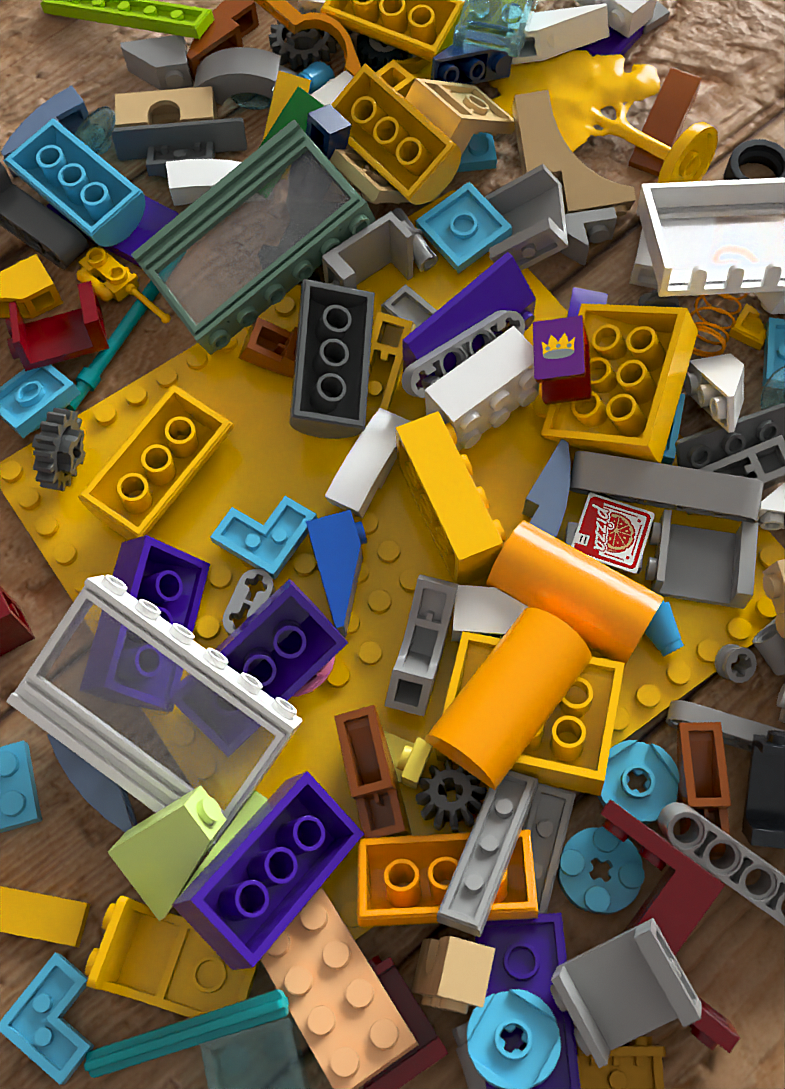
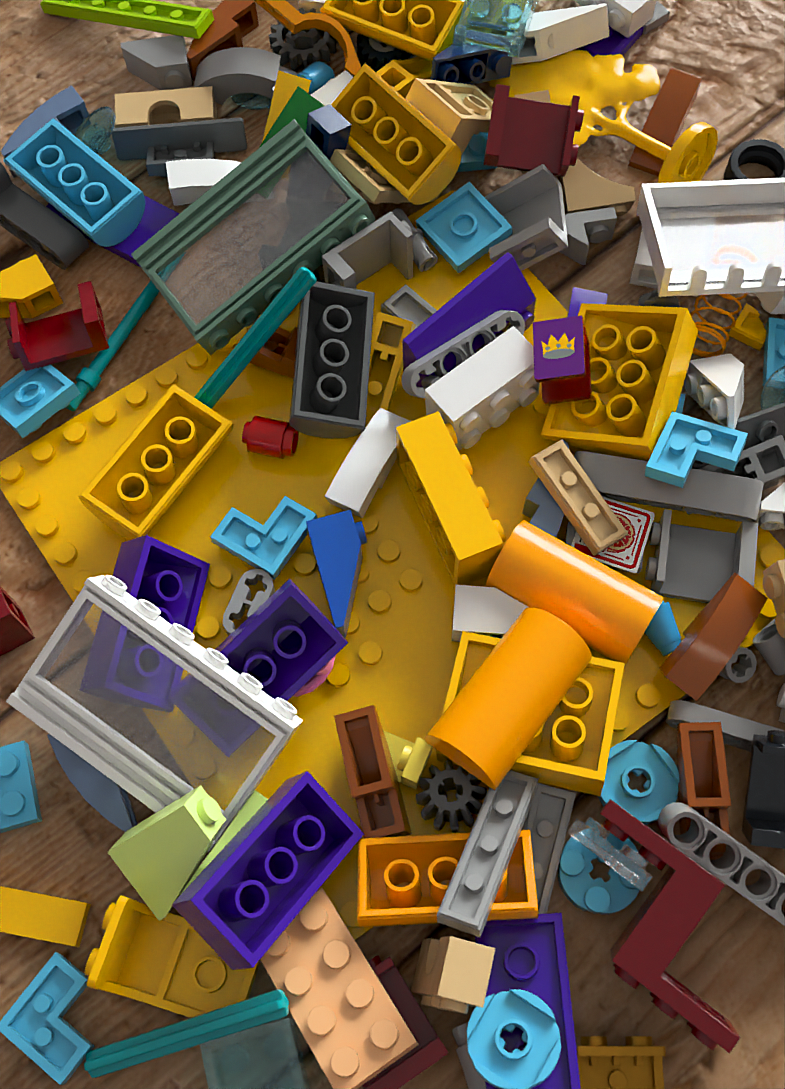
(58, 449): dark grey gear -> none
(117, 279): yellow piece -> none
(256, 337): none -> teal axle
(270, 437): none -> red brick
(422, 645): light grey arch -> none
(532, 133): none -> dark red panel
(577, 497): none -> tan tile
(624, 861): none -> clear plate
(624, 991): light grey panel -> none
(689, 440): none -> medium azure plate
(714, 637): none -> dark orange slope

